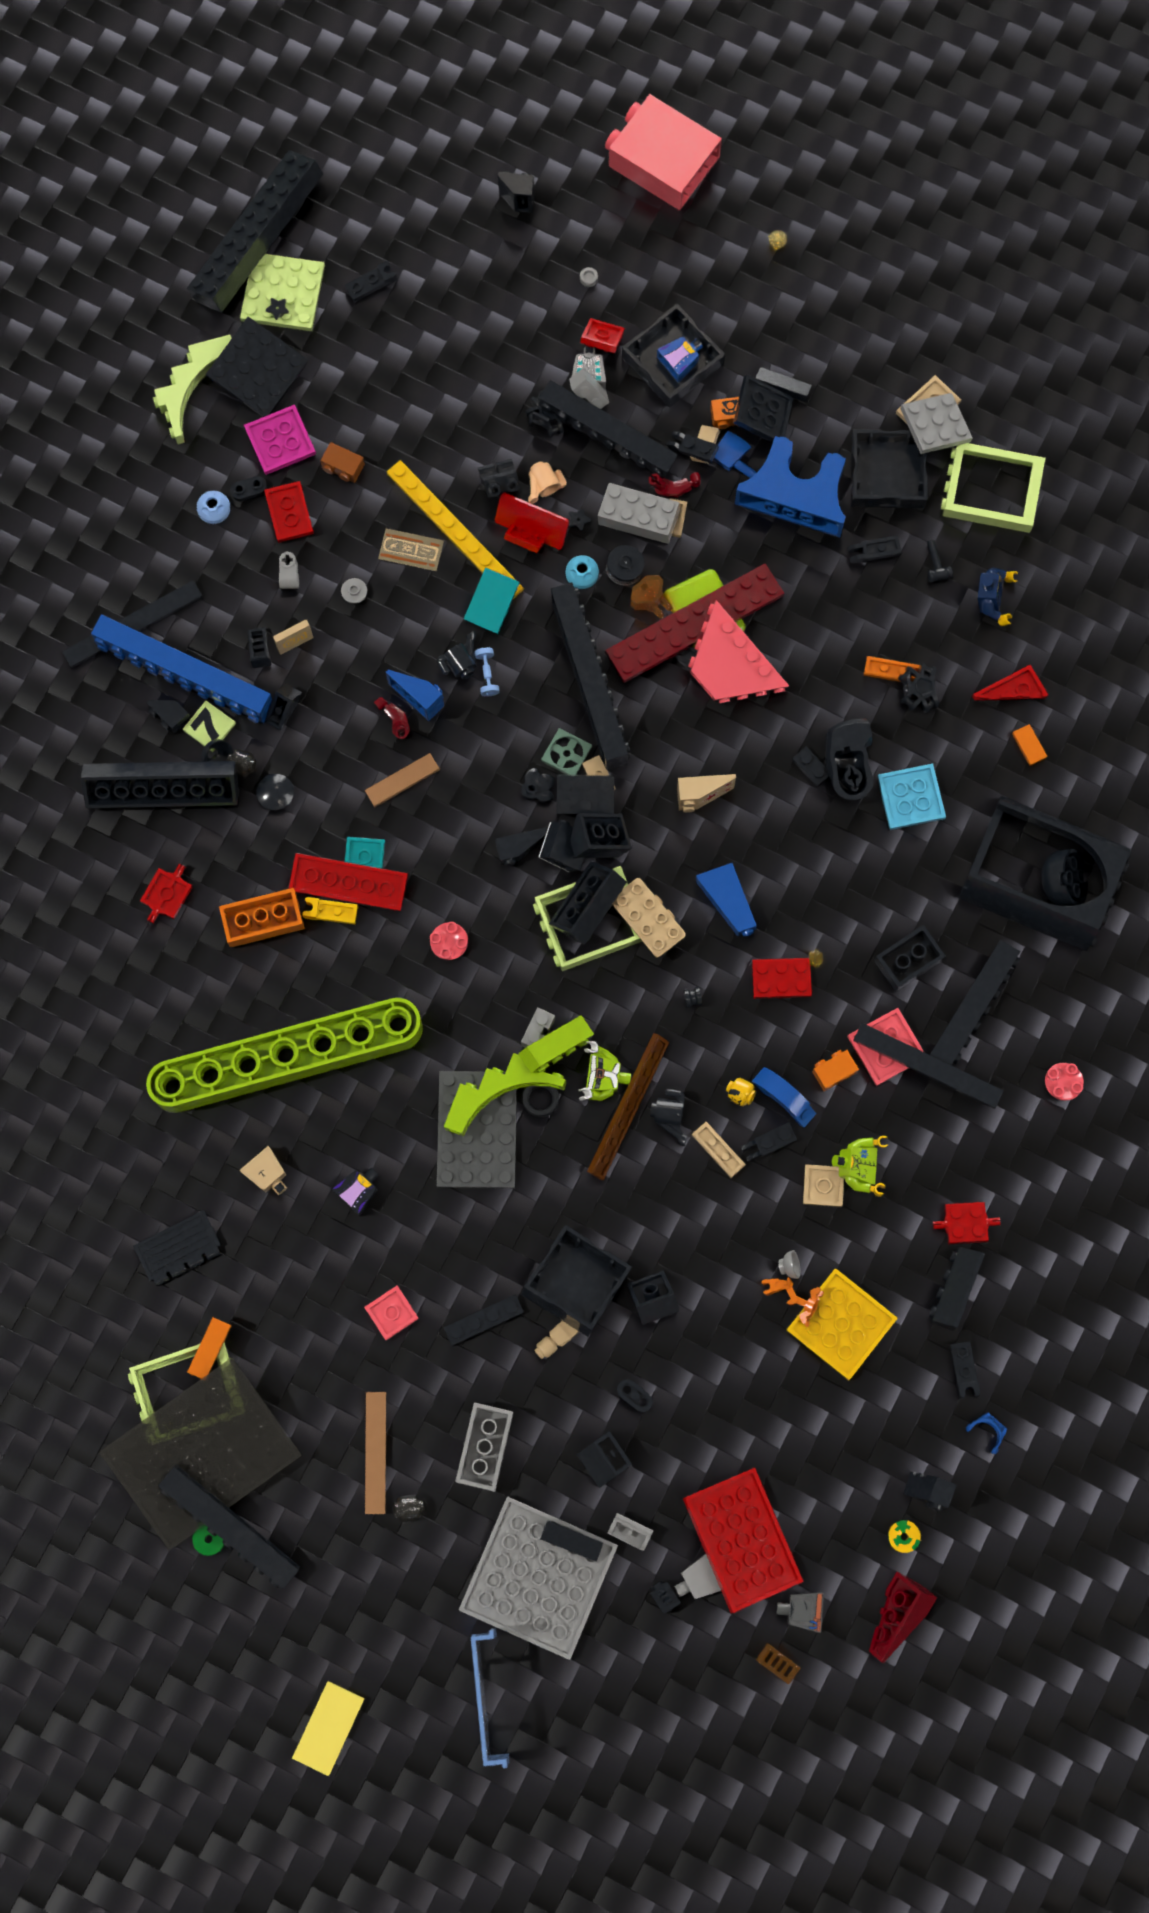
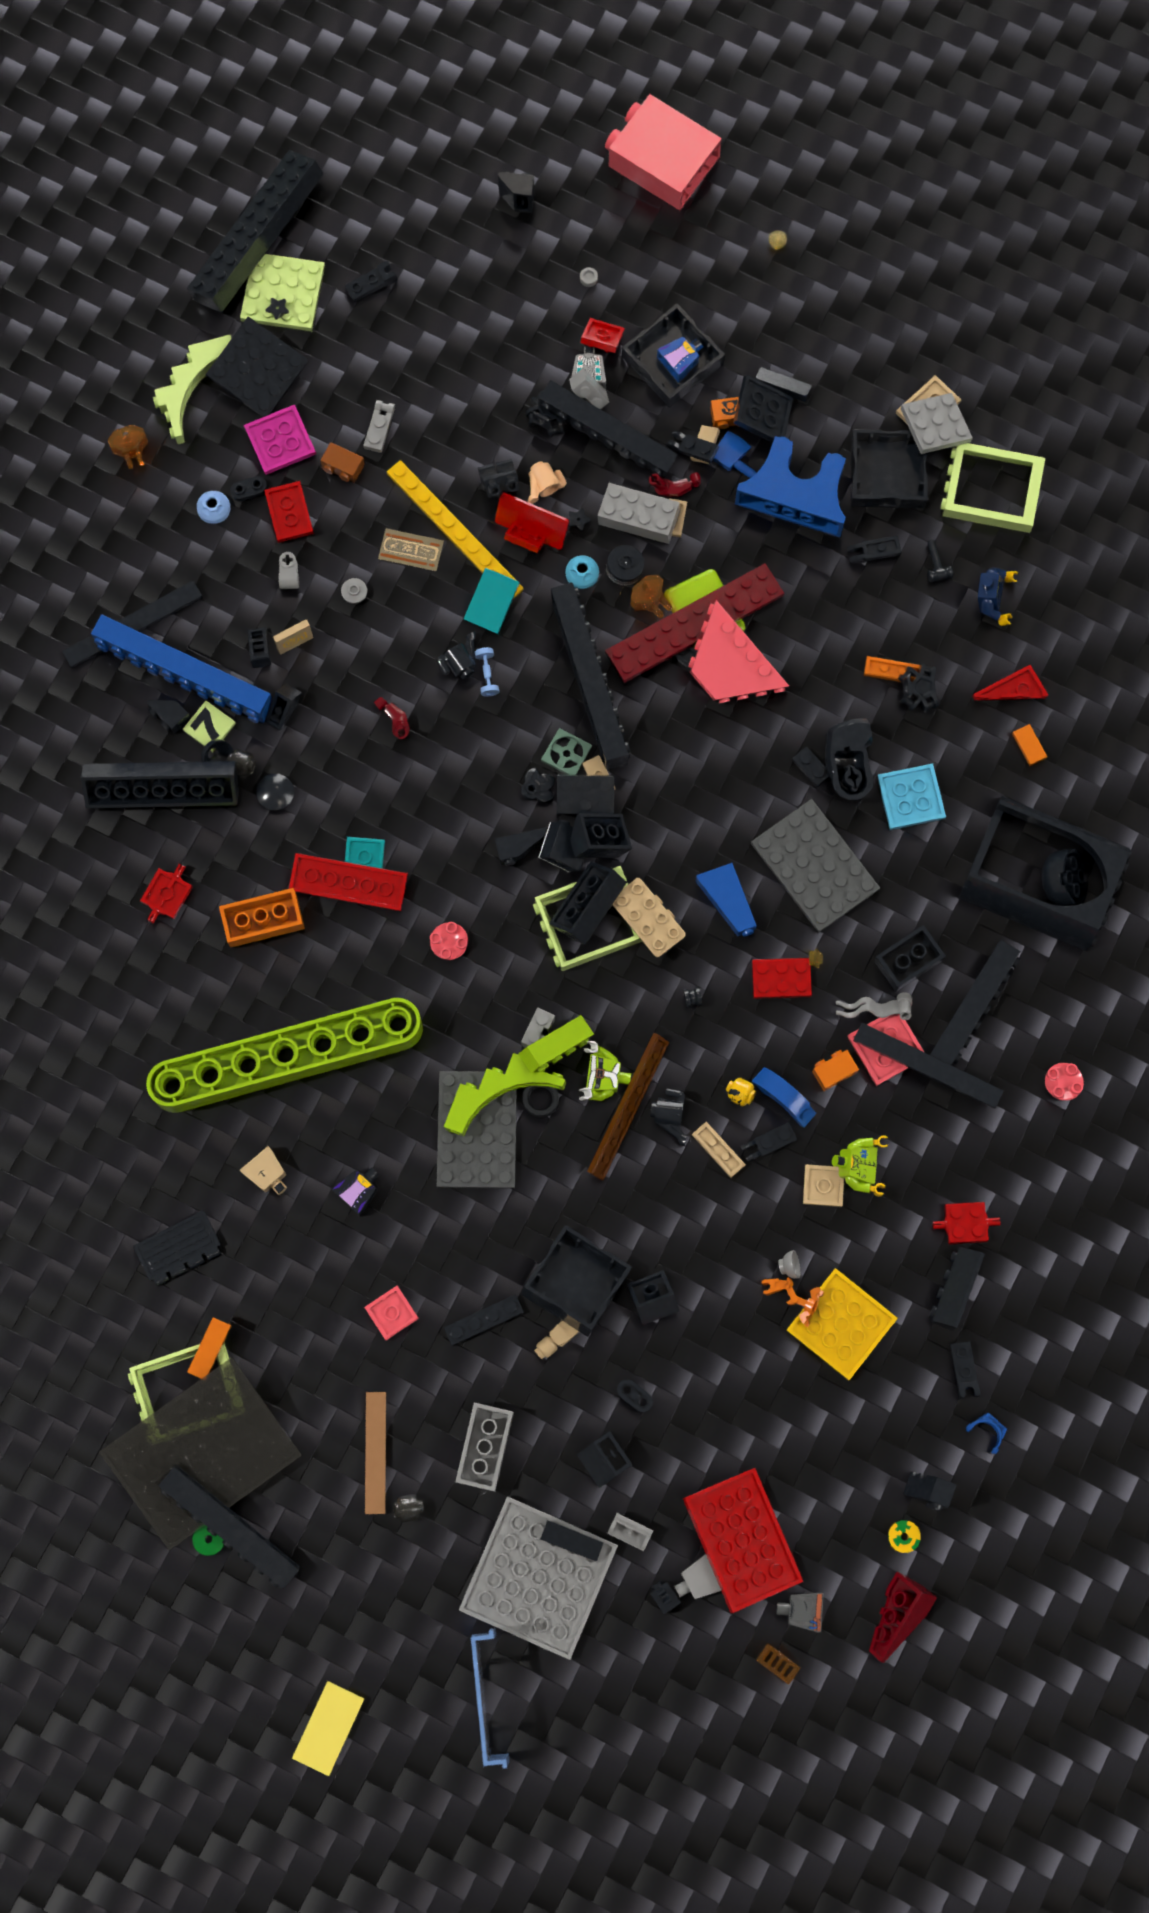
(130, 444): none -> clear orange hinge
(331, 911): yellow plate -> none
(379, 426): none -> light grey plate
(402, 780): medium nougat tile -> none
(419, 693): blue slope -> none
(699, 791): tan slope -> none
(815, 865): none -> dark grey plate
(900, 1006): none -> light grey flag

